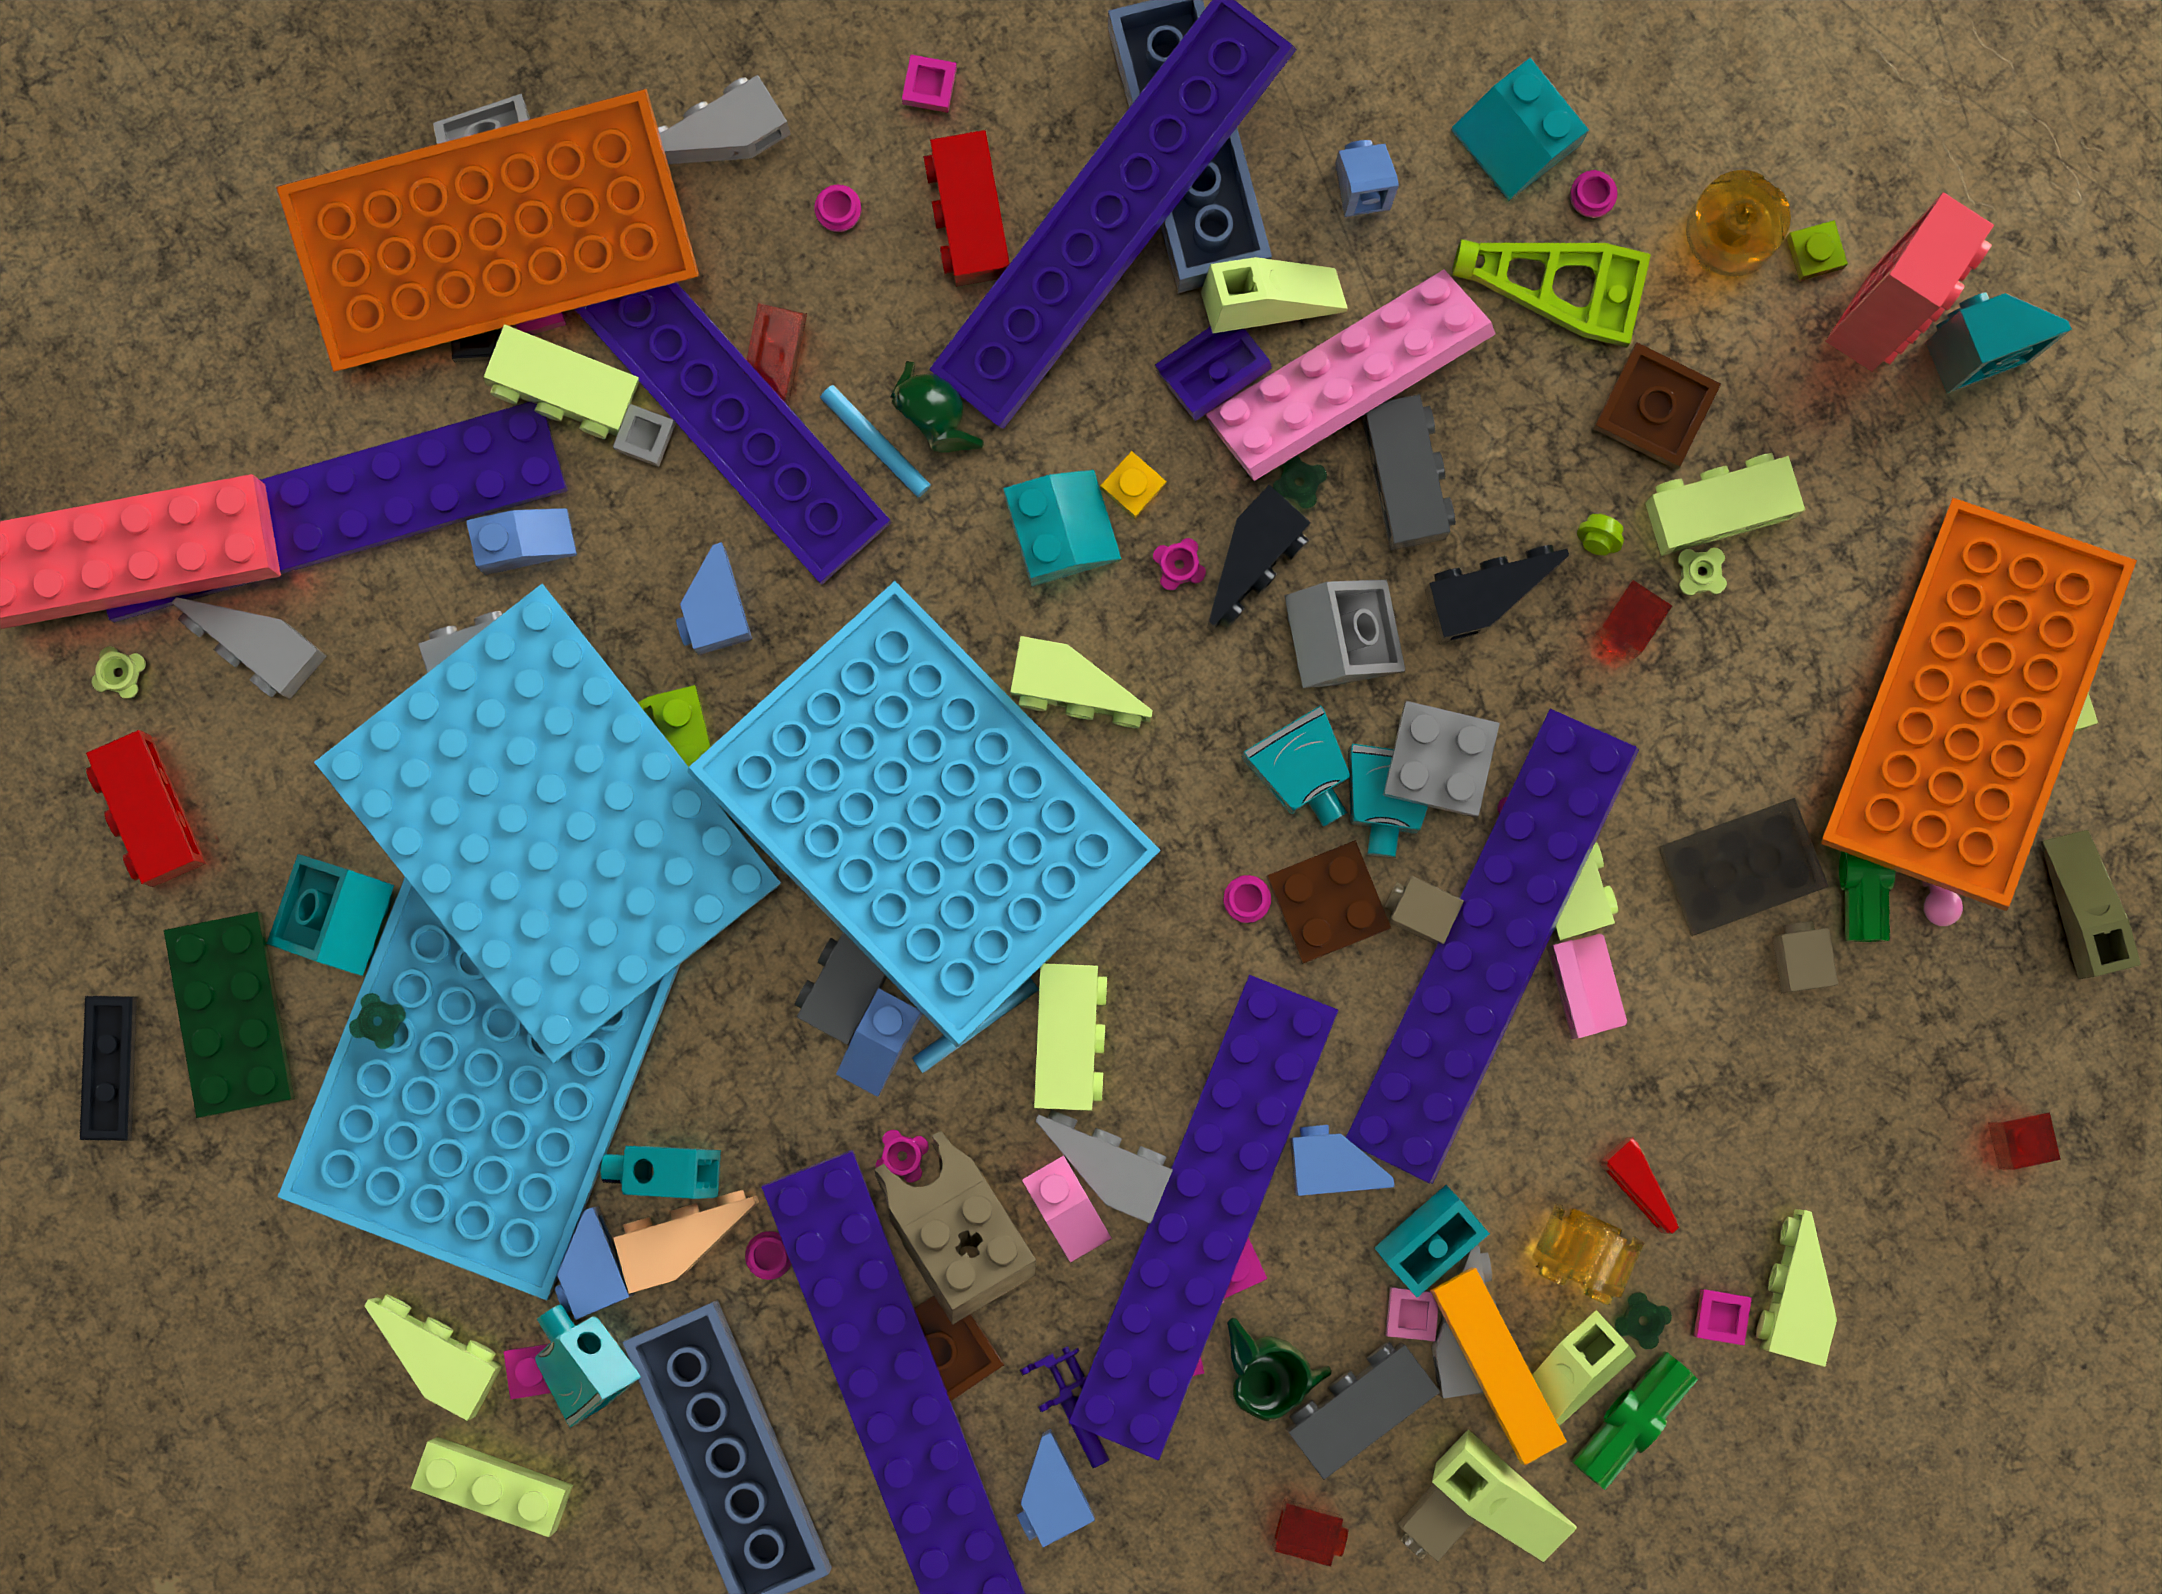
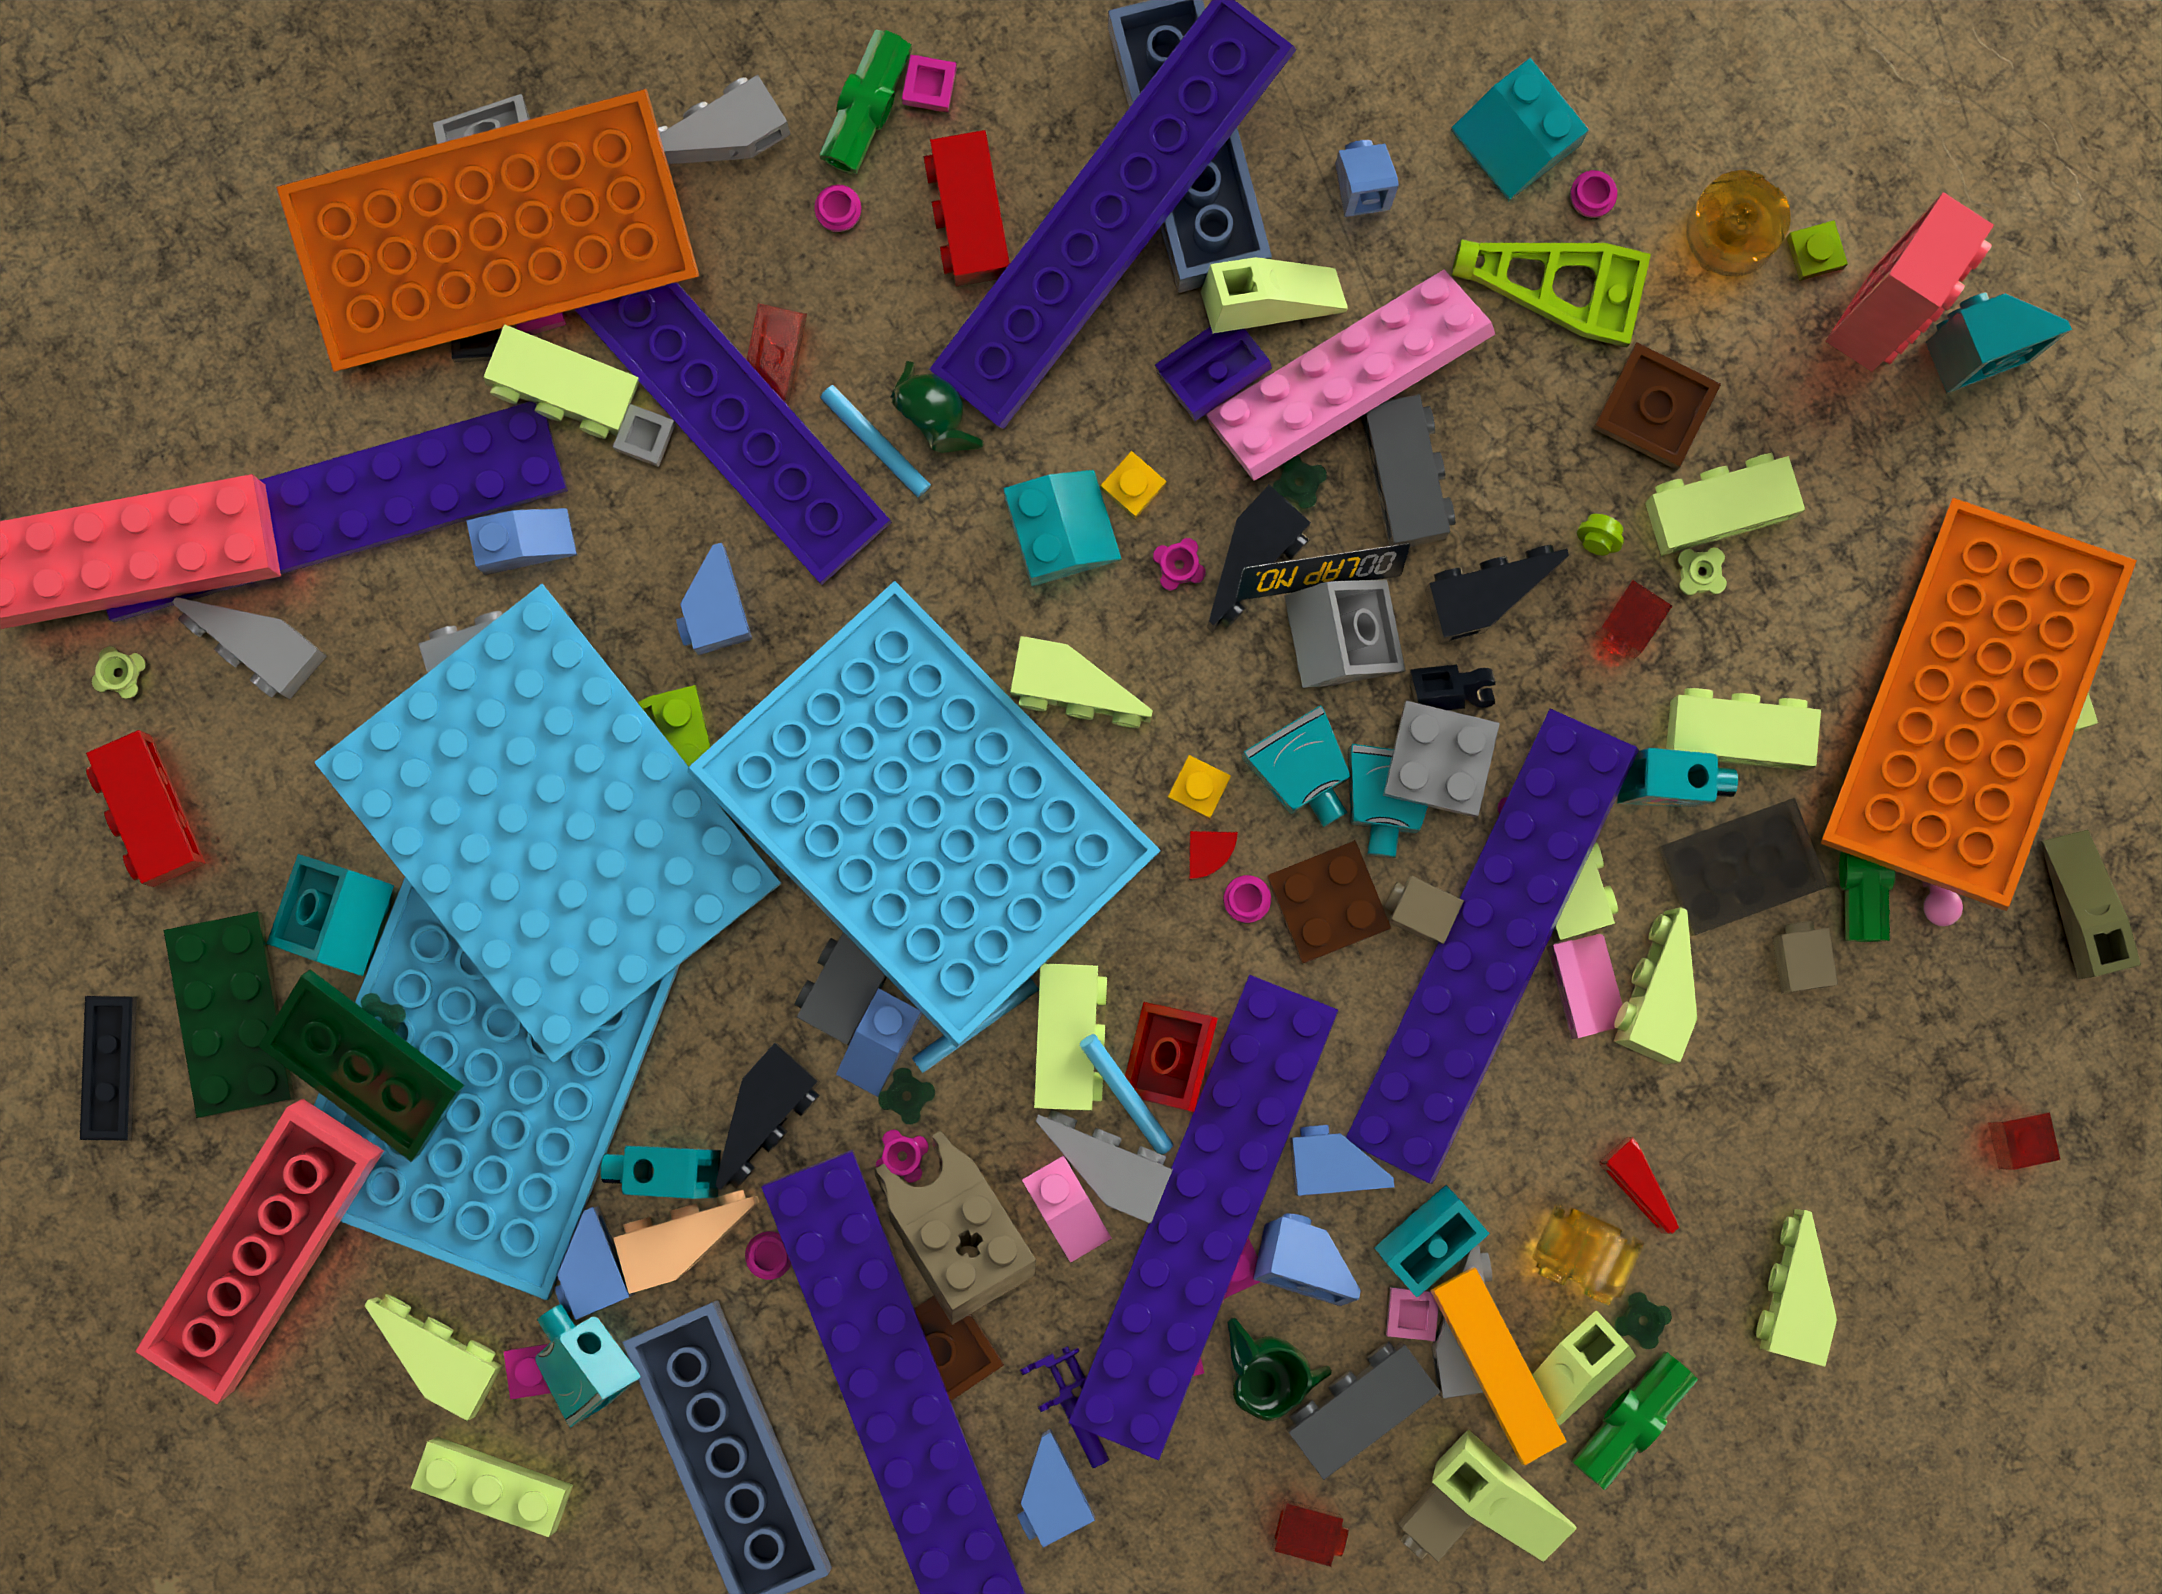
(259, 1250): none -> coral brick
(360, 1065): none -> dark green plate
(764, 1103): none -> black slope
(865, 101): none -> green piece
(919, 1092): none -> clear green plate
(1126, 1094): none -> medium azure bar
(1170, 1055): none -> red slope
(1199, 787): none -> yellow plate
(1209, 852): none -> red tile
(1304, 1261): none -> medium blue slope
(1308, 572): none -> black sticker
(1448, 689): none -> black plate
(1663, 1001): none -> yellowish green slope
(1676, 779): none -> teal torso
(1722, 1317): dark pink plate -> none
(1745, 729): none -> yellowish green brick

